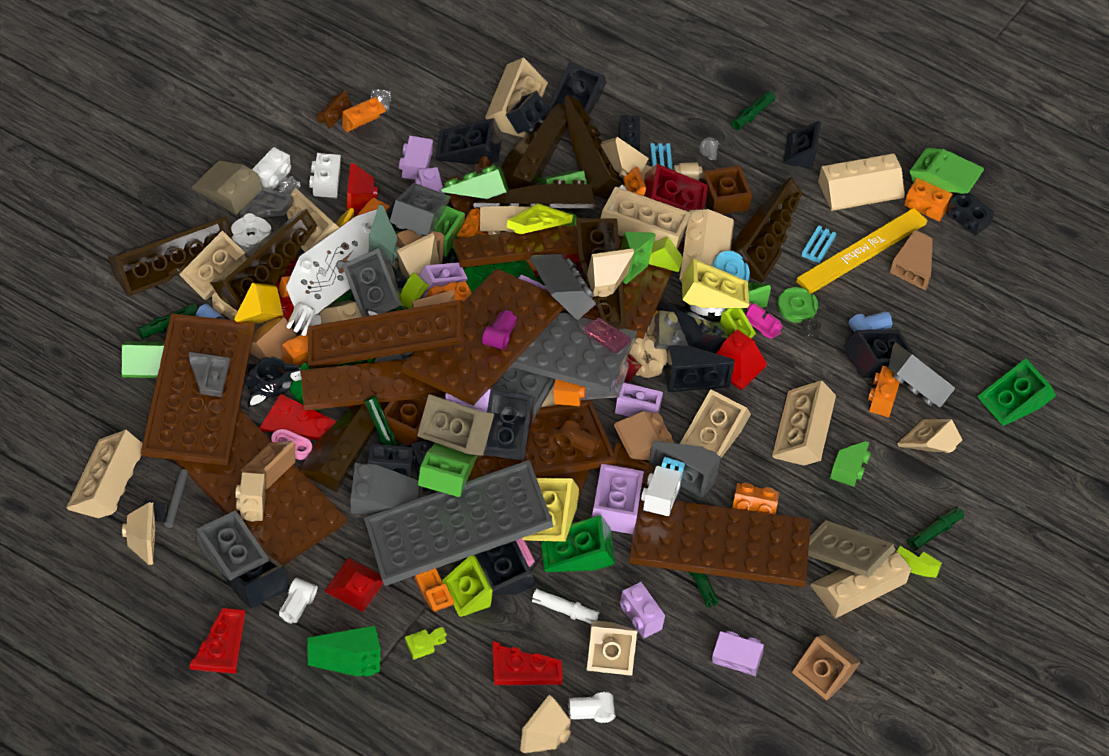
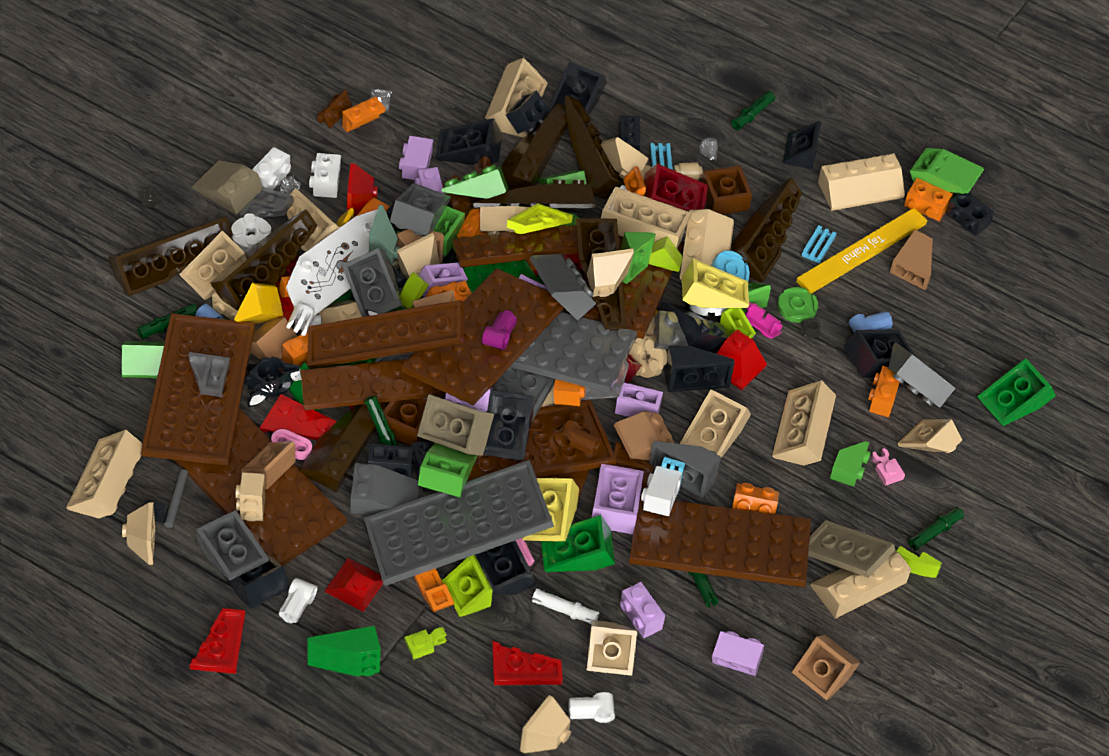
(607, 335): clear pink plate -> none
(887, 469): none -> bright pink plate

